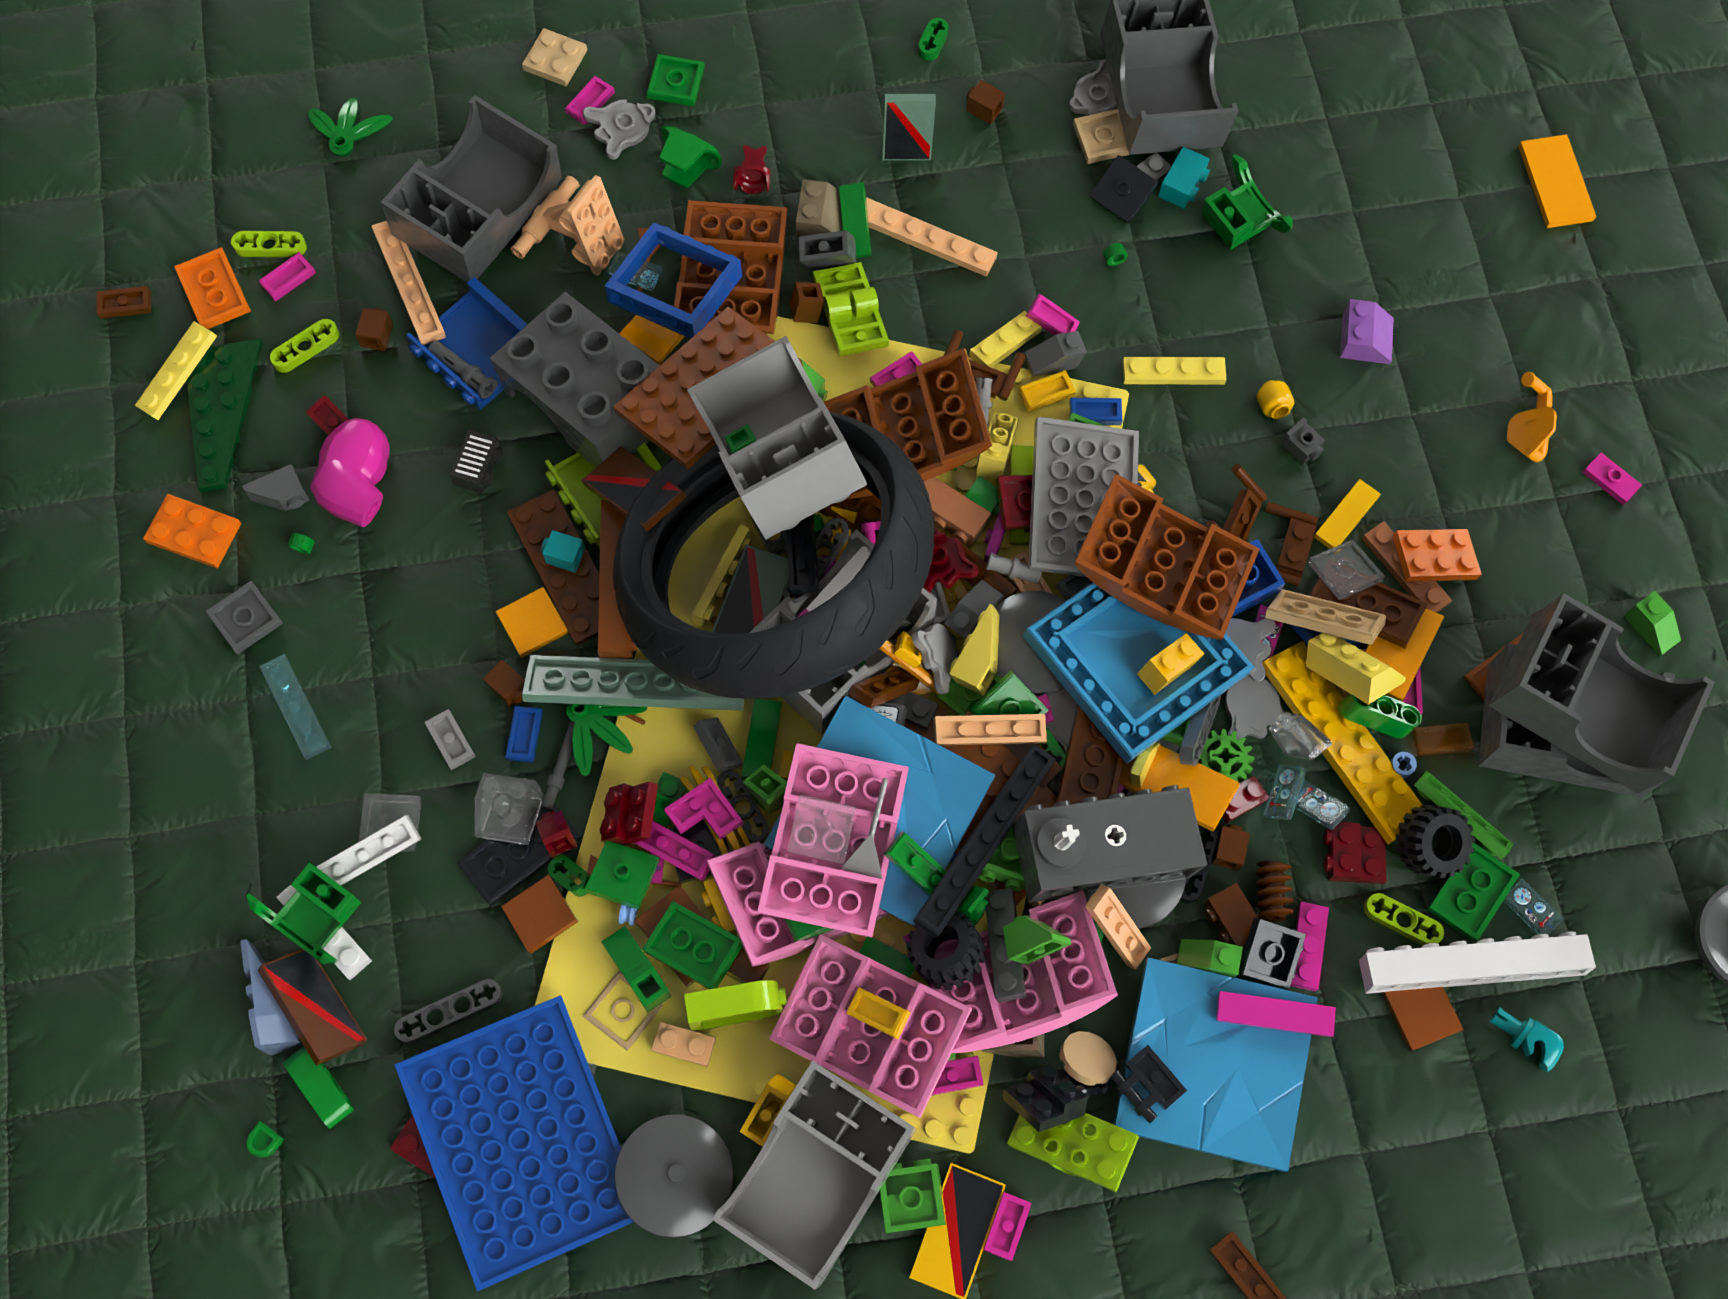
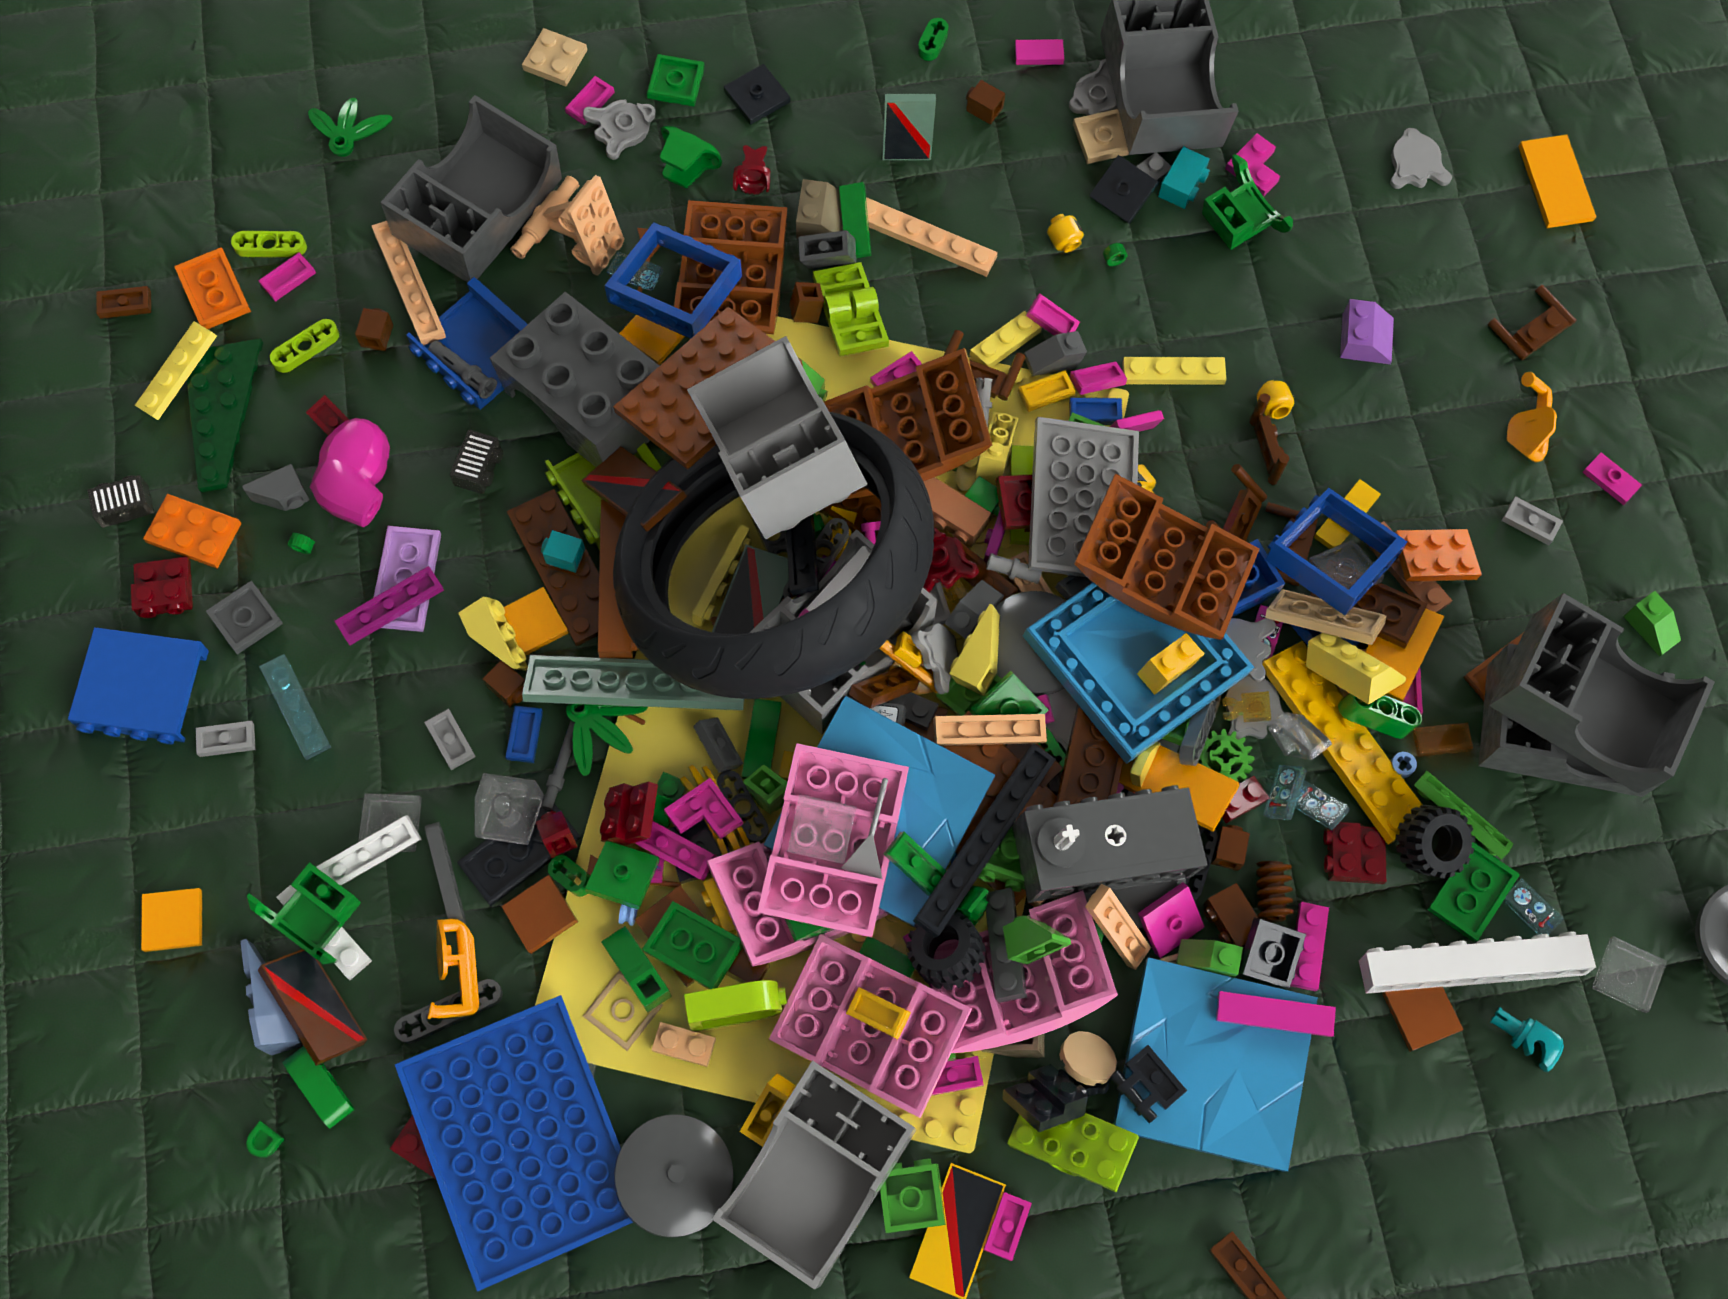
(120, 501): none -> clear smoke brick
(136, 685): none -> blue panel
(162, 587): none -> dark red plate
(171, 920): none -> light orange tile
(225, 738): none -> light grey plate
(389, 605): none -> magenta plate
(403, 555): none -> lavender tile
(444, 872): none -> dark grey beam
(466, 965): none -> light orange piece
(488, 626): none -> light yellow slope
(740, 438): green tile -> none
(757, 94): none -> black plate
(1039, 52): none -> dark pink tile
(1065, 233): none -> yellow head
(1098, 378): none -> dark pink tile
(1140, 422): none -> dark pink tile
(1171, 919): none -> dark pink plate
(1253, 707): none -> clear yellow plate
(1255, 154): none -> dark pink plate
(1267, 435): none -> reddish brown plate
(1303, 442): dark grey brick -> none
(1354, 521): none -> blue window
(1387, 904): lime beam -> none
(1416, 159): none -> light grey tile
(1532, 520): none -> light grey plate
(1537, 331): none -> reddish brown plate
(1629, 974): none -> clear tile

